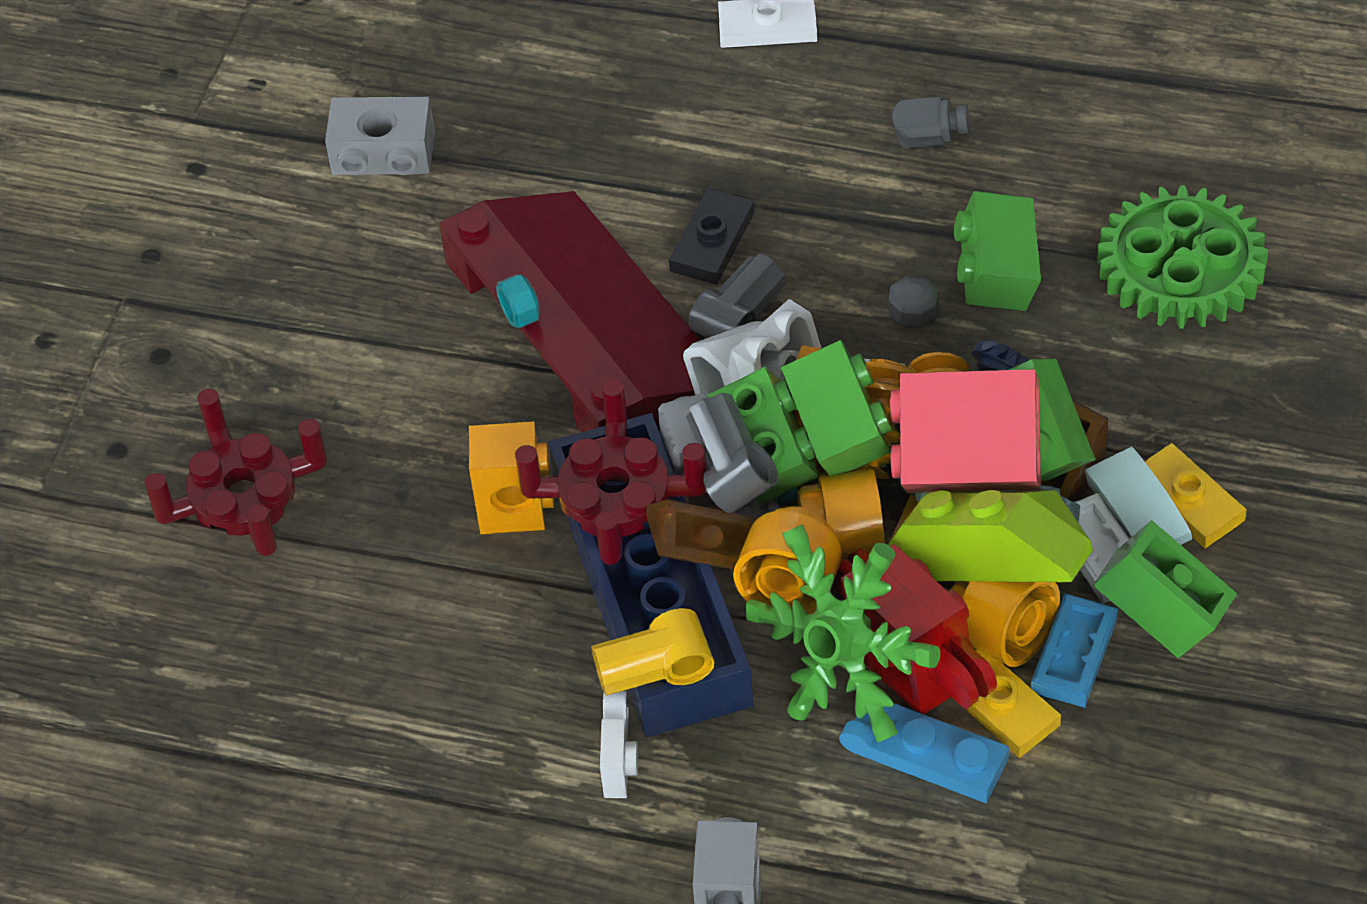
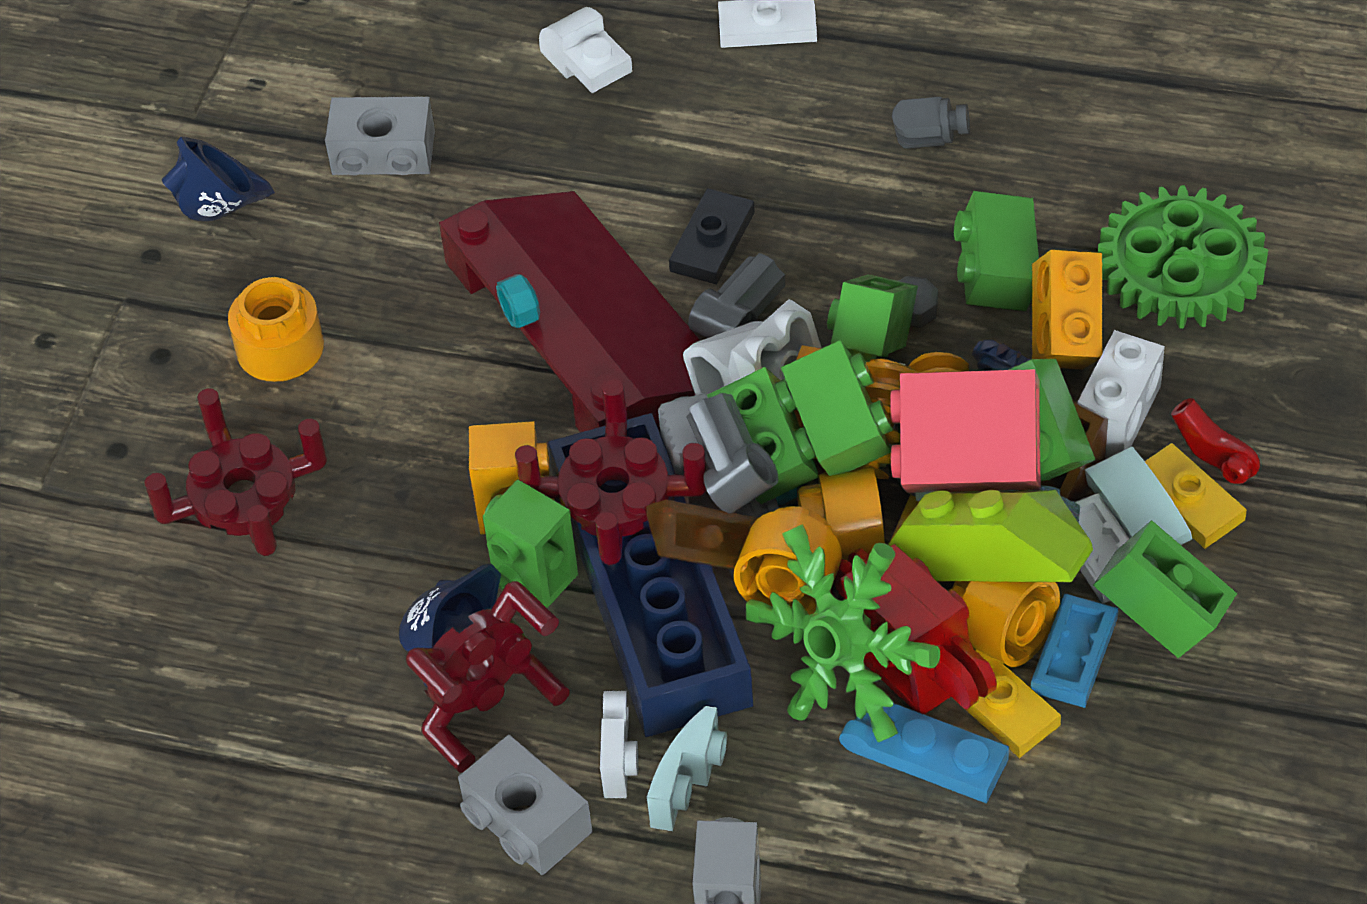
(211, 182): none -> dark blue hat
(275, 329): none -> light orange piece
(448, 607): none -> dark blue hat
(475, 664): none -> dark red plate
(514, 778): none -> light grey brick
(531, 541): none -> bright green brick
(583, 49): none -> white brick
(669, 650): yellow piece -> none
(684, 764): none -> light aqua slope
(872, 315): none -> bright green brick
(1067, 308): none -> light orange brick
(1124, 387): none -> white brick
(1213, 444): none -> red arm

